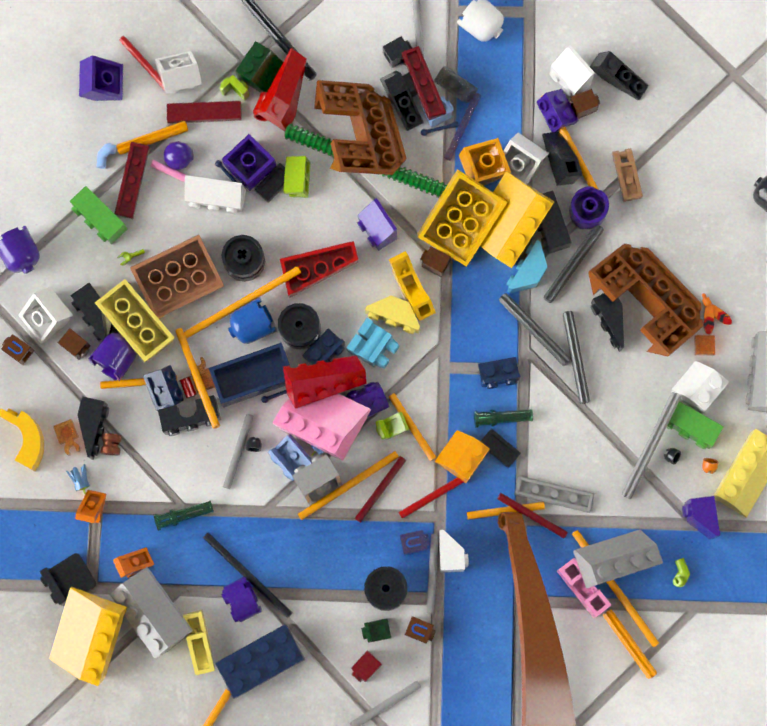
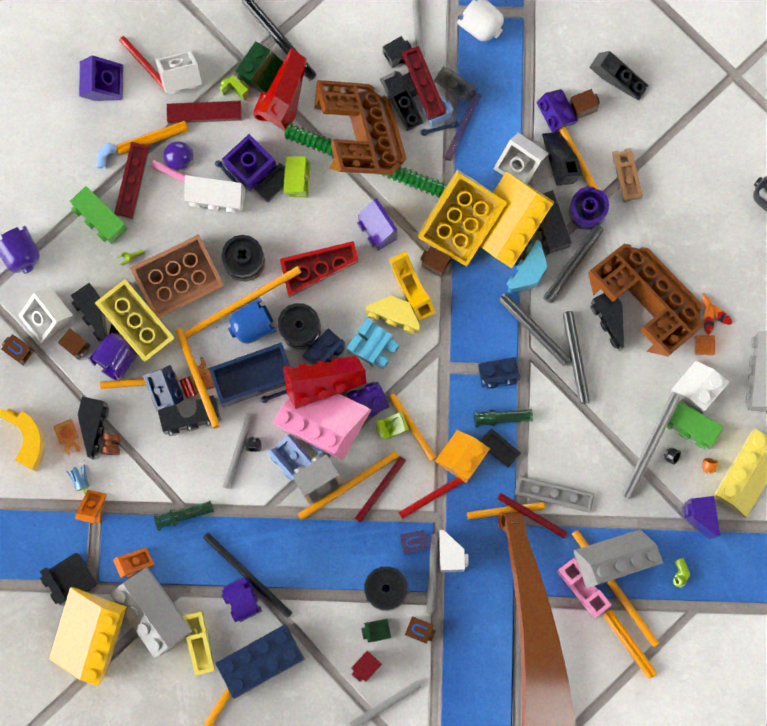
(484, 161): light orange slope -> none
(571, 72): white slope -> none

